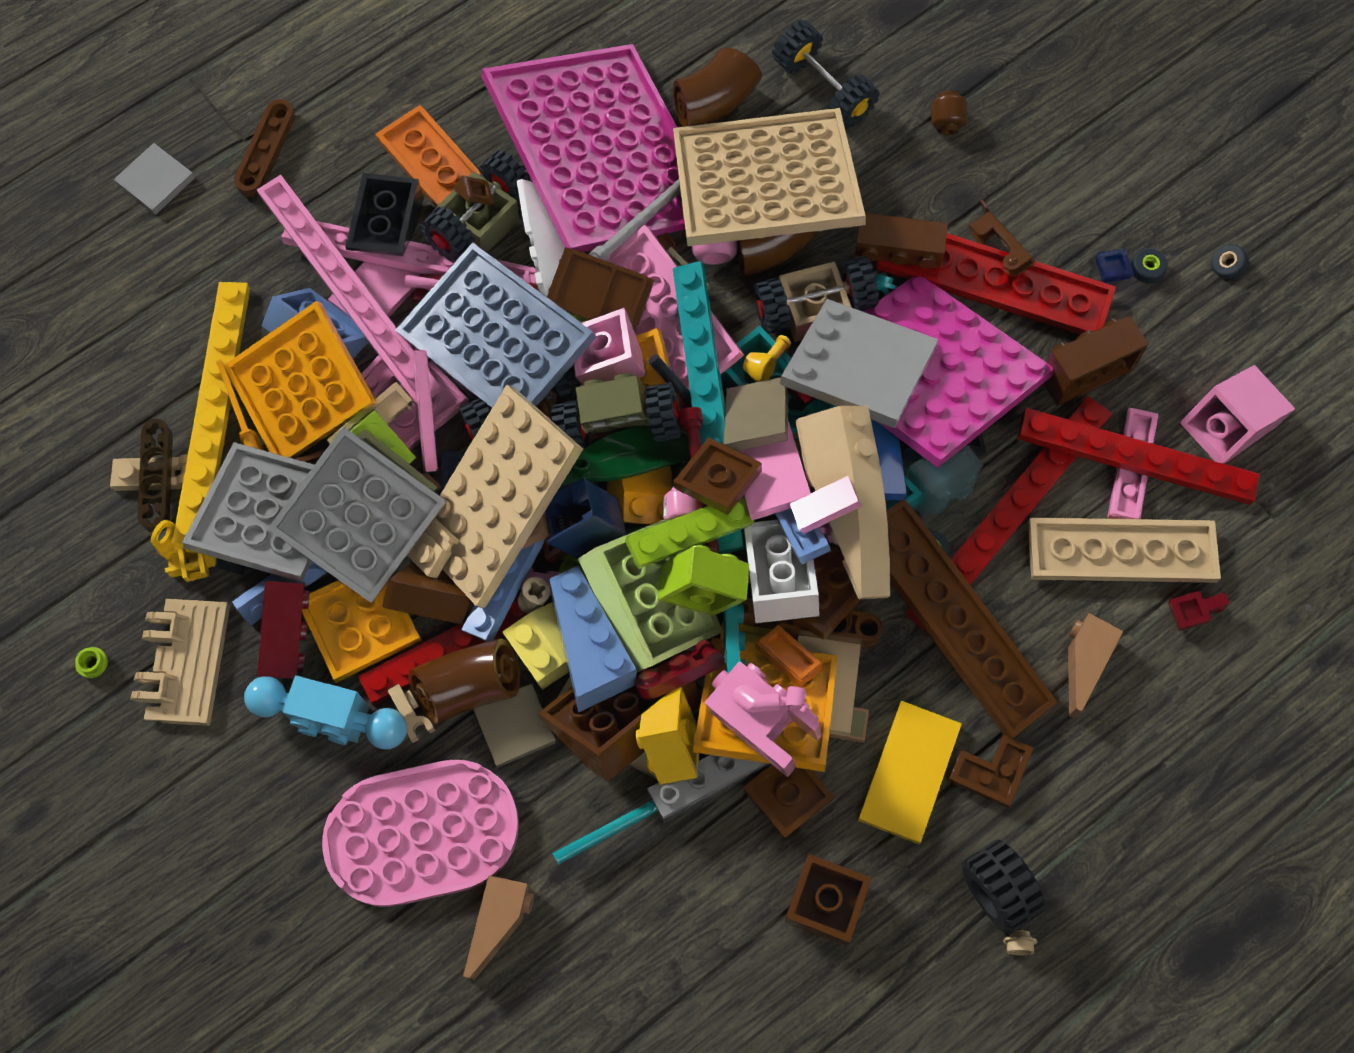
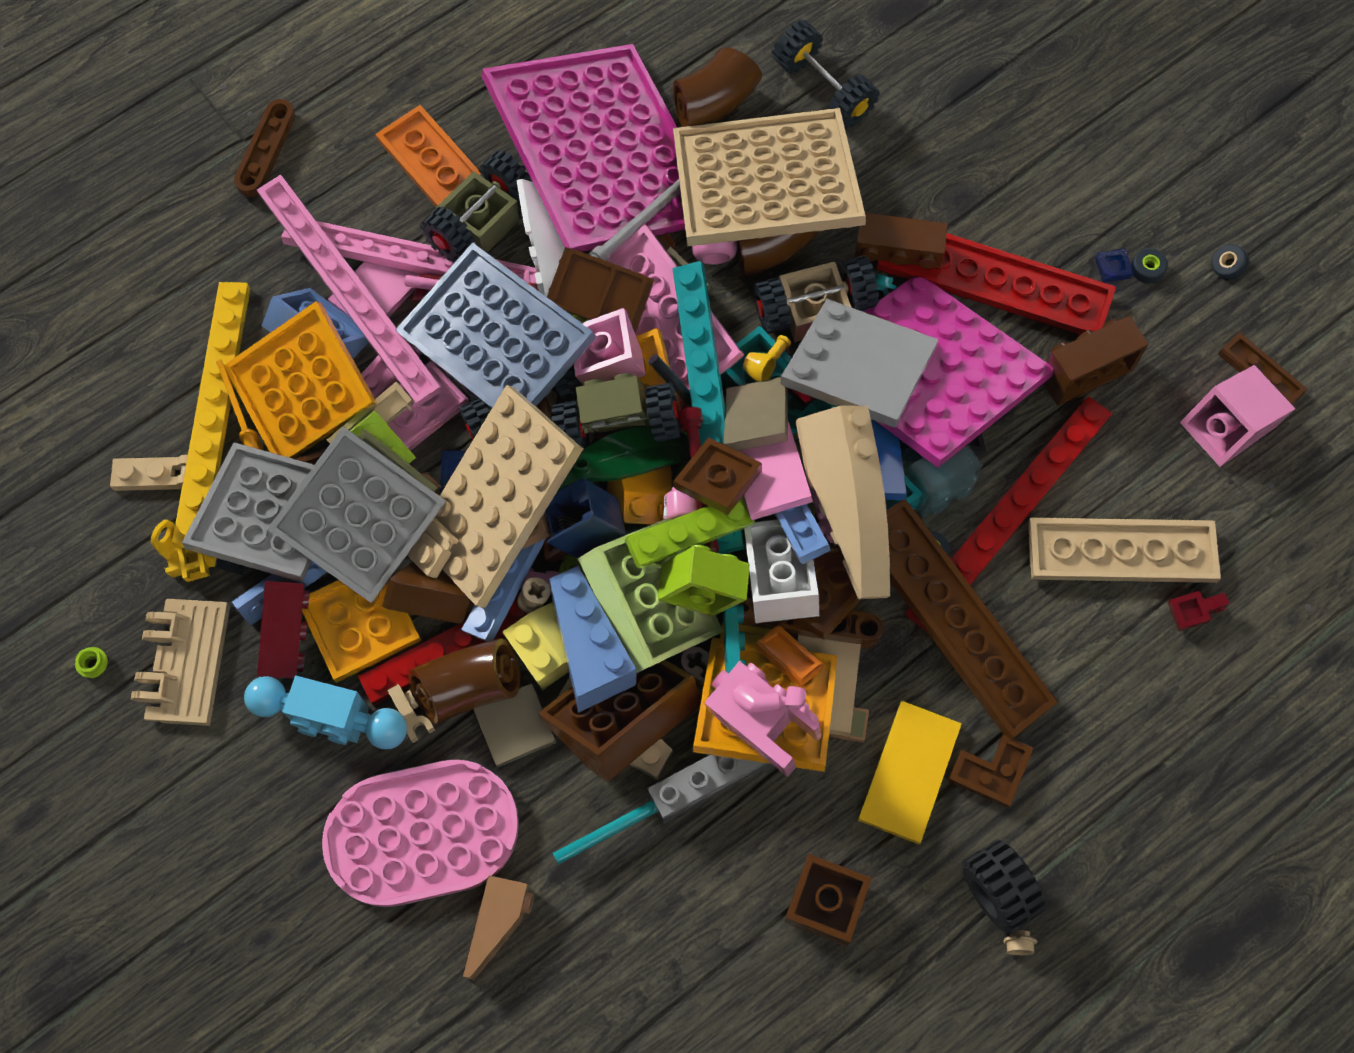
(154, 178): light grey tile -> none
(160, 474): dark brown beam -> none
(385, 214): black slope -> none
(425, 410): bright pink tile -> none
(474, 190): reddish brown slope -> none
(668, 738): yellow slope -> none
(679, 670): dark red plate -> none
(790, 799): reddish brown plate -> none
(825, 505): tile -> none
(949, 112): reddish brown head -> none
(987, 226): reddish brown piece -> none
(1087, 657): medium nougat slope -> none
(1129, 486): bright pink tile -> none
(1138, 456): red plate -> none
(1243, 353): none -> reddish brown tile

